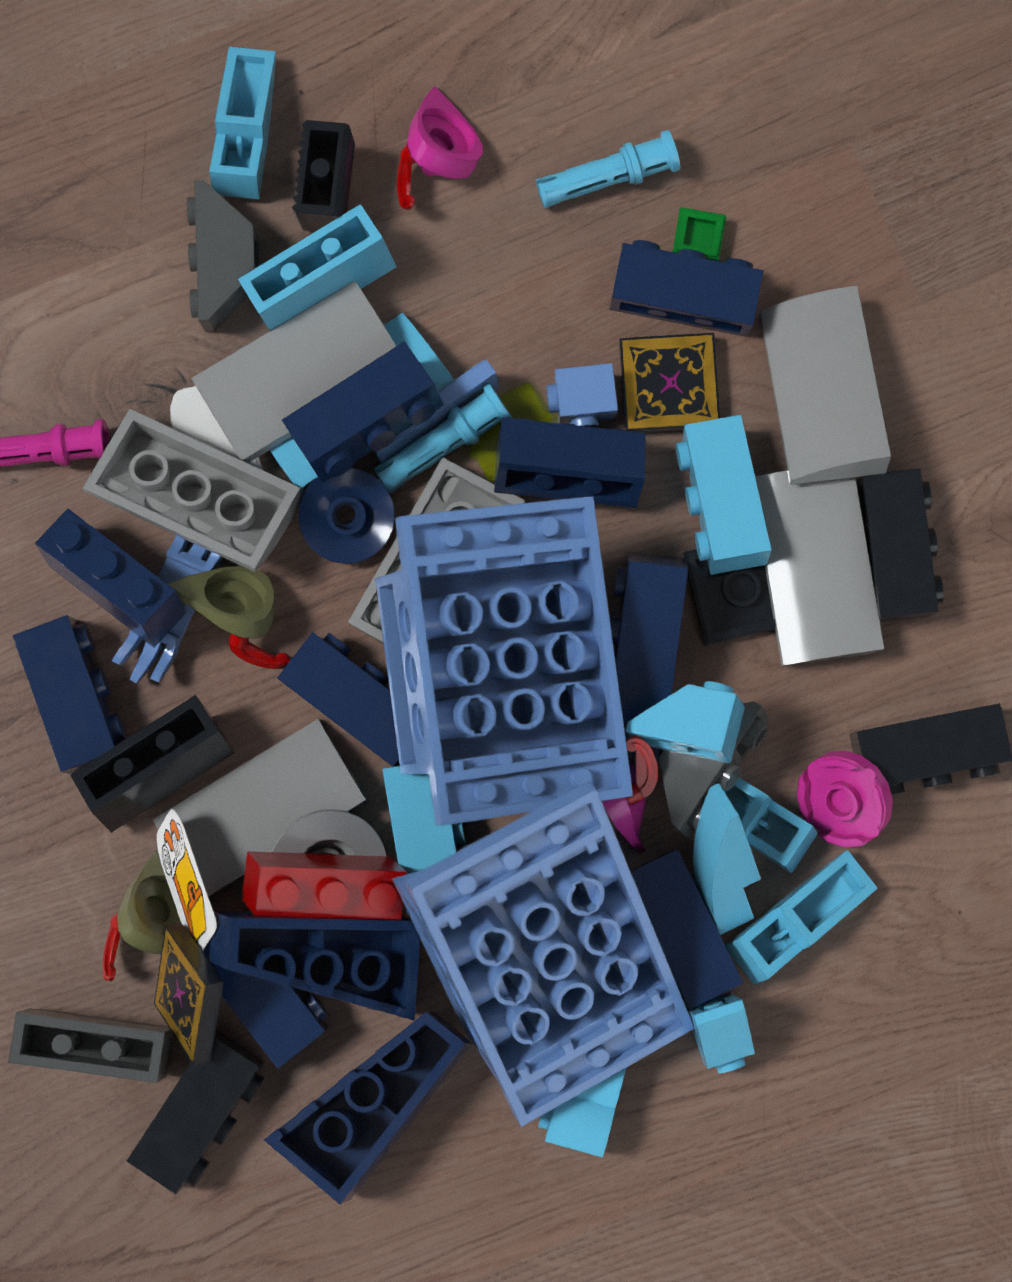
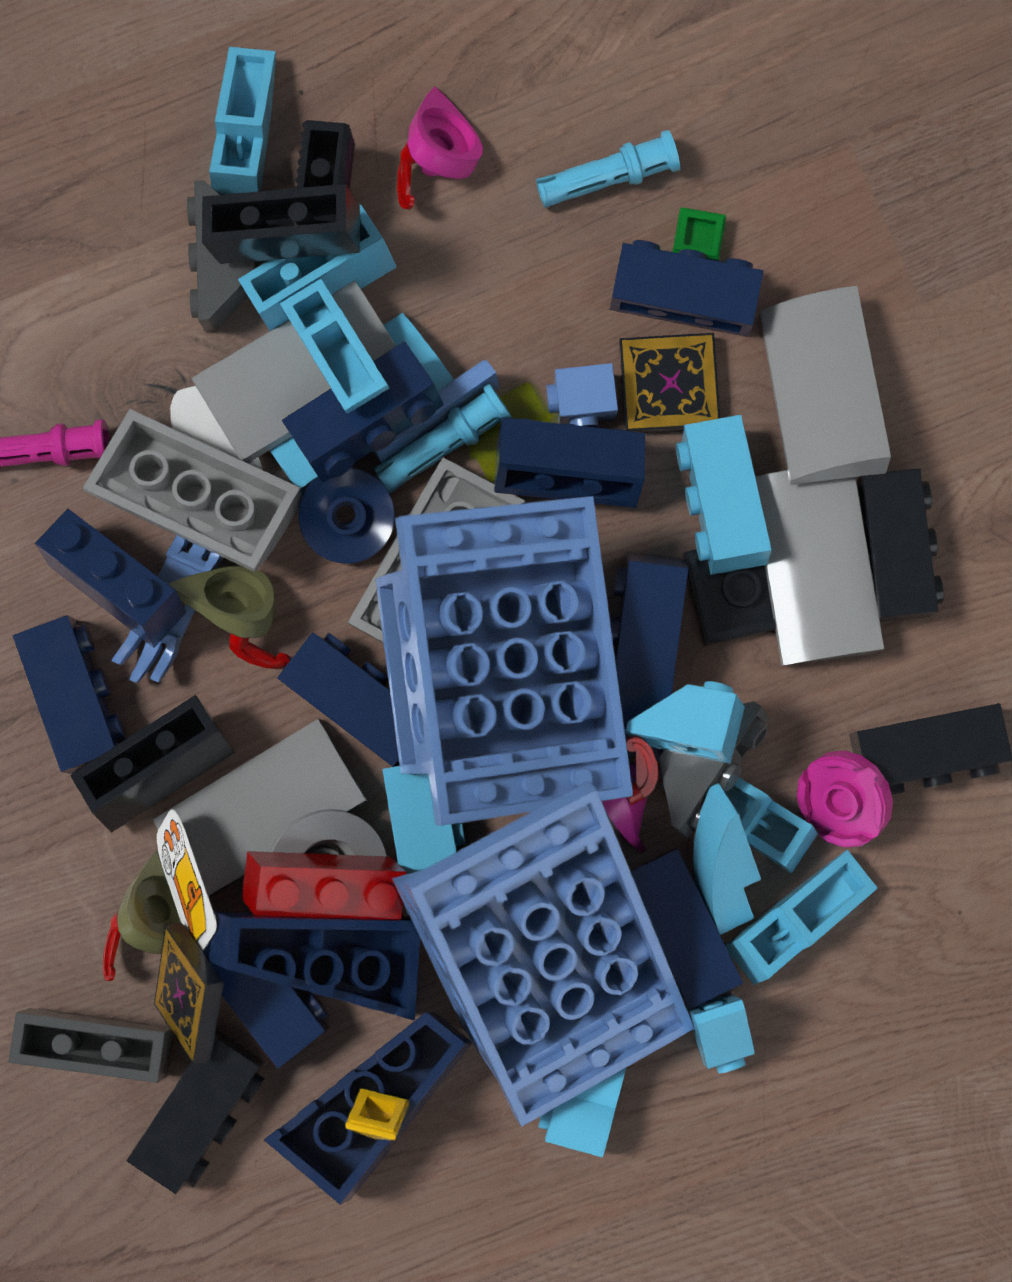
(281, 224): none -> black brick
(334, 346): none -> medium azure slope
(377, 1115): none -> yellow slope

